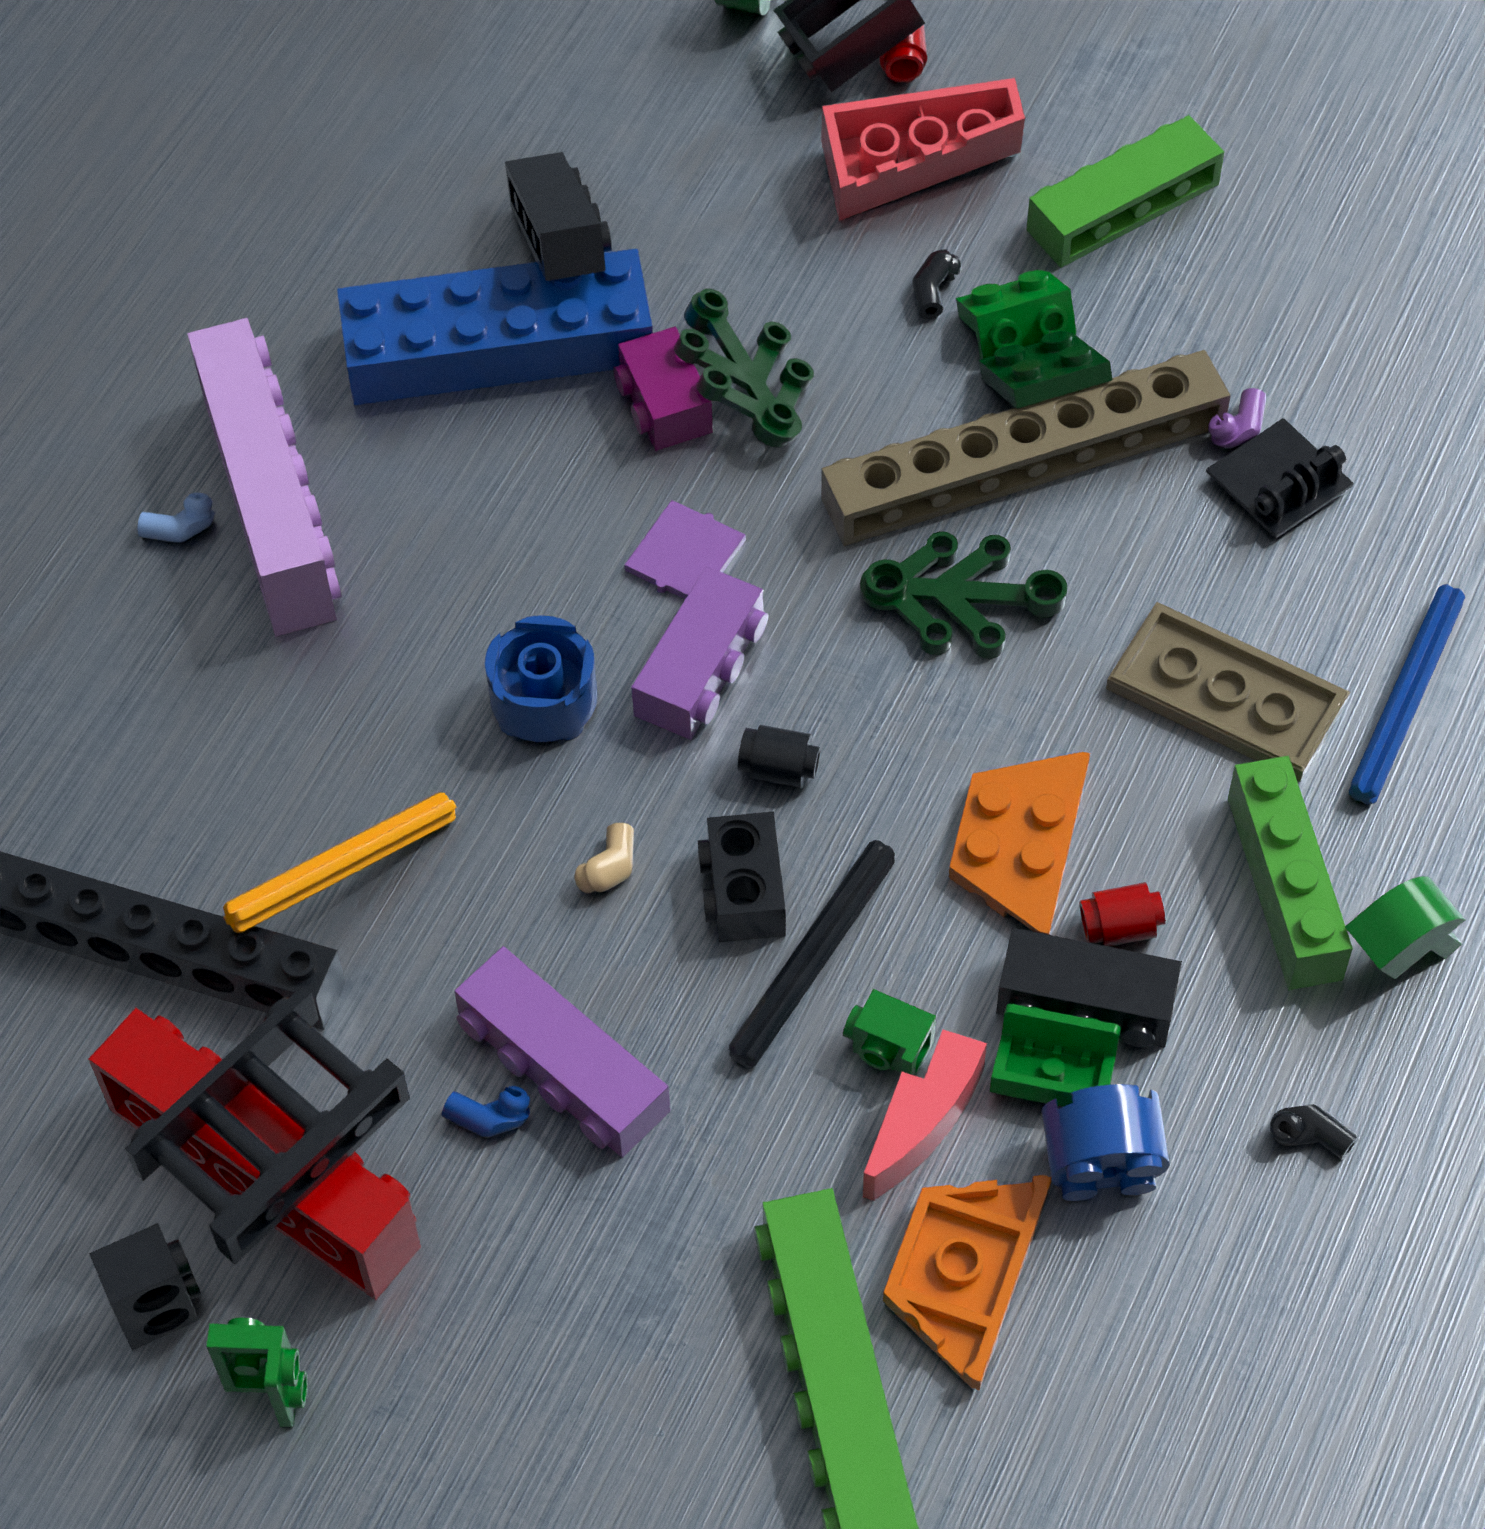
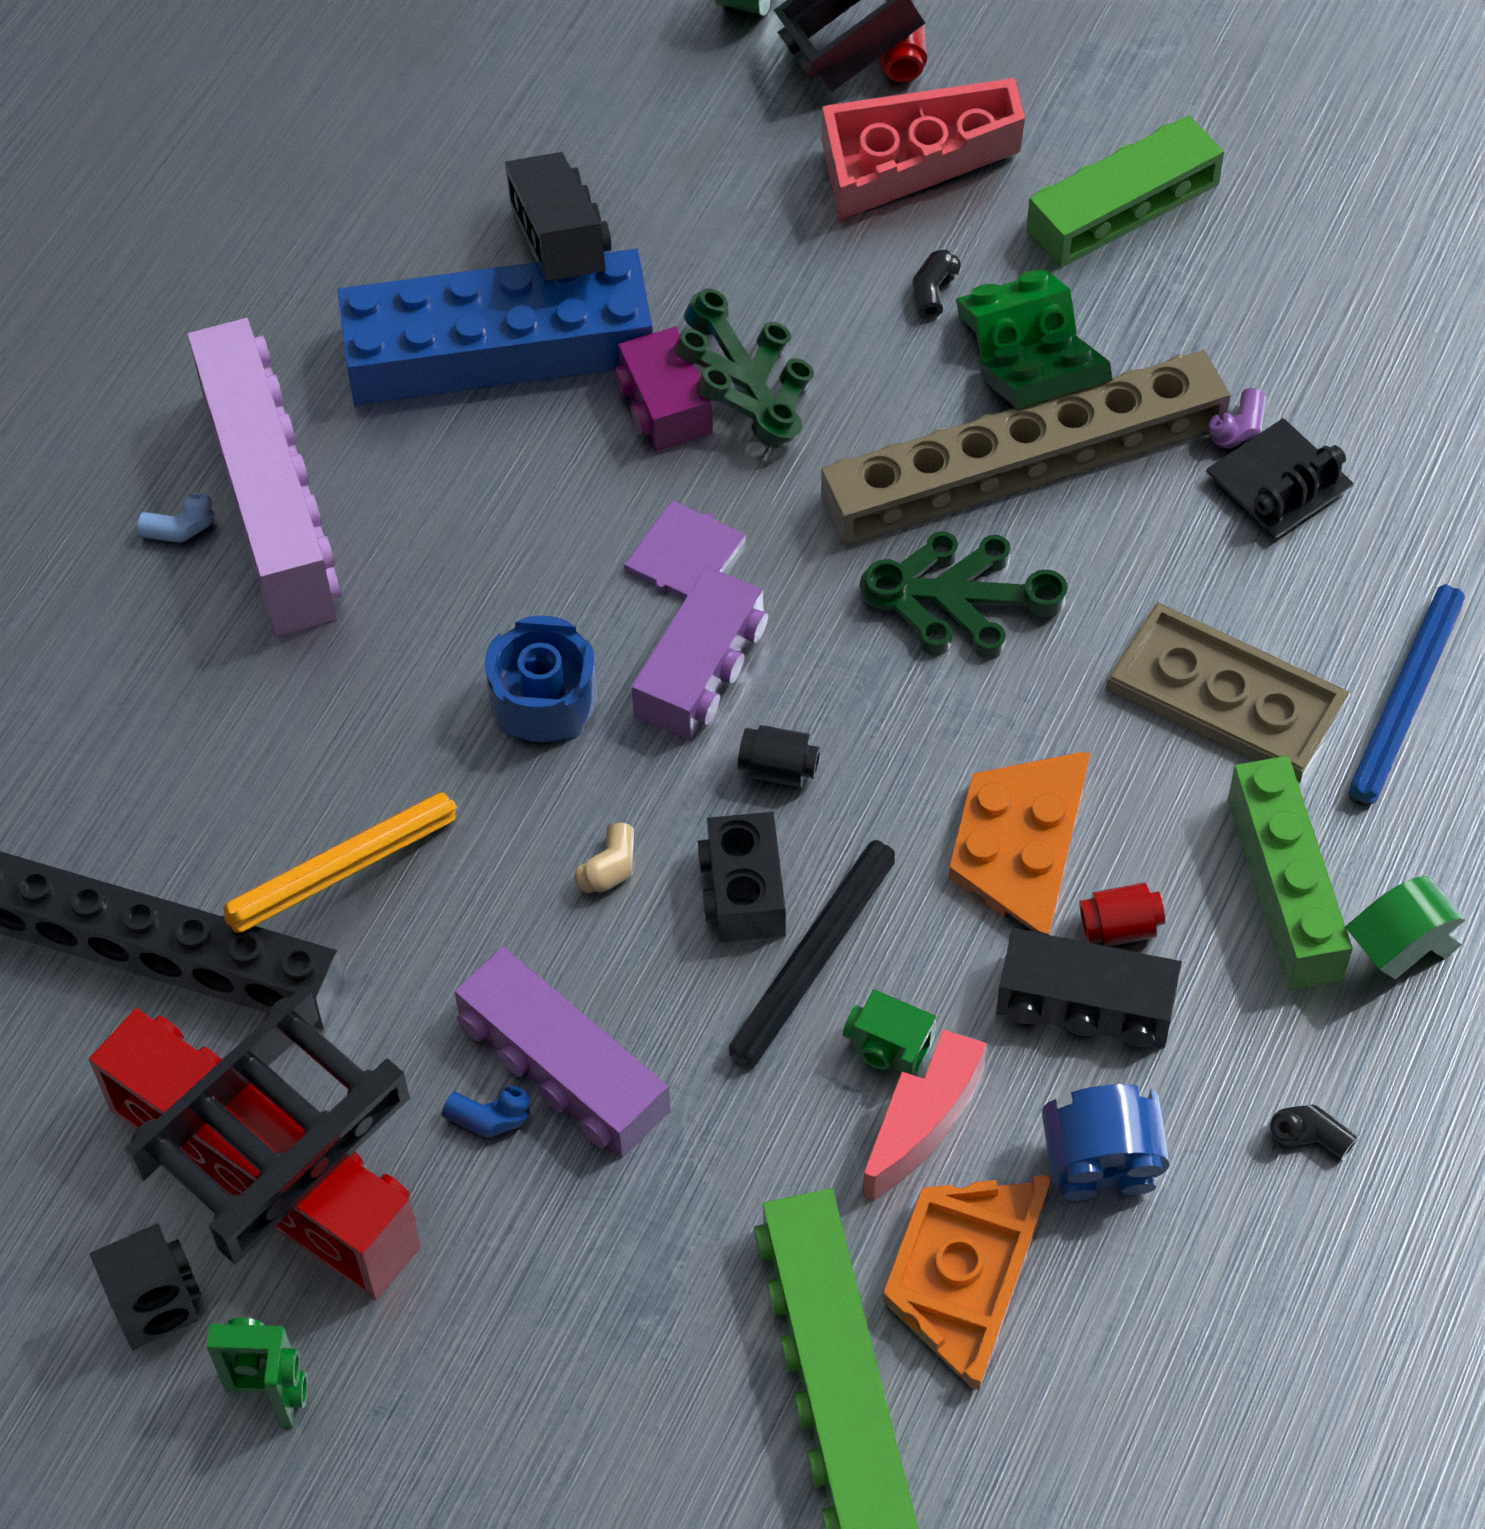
(1052, 1054): green bracket -> none

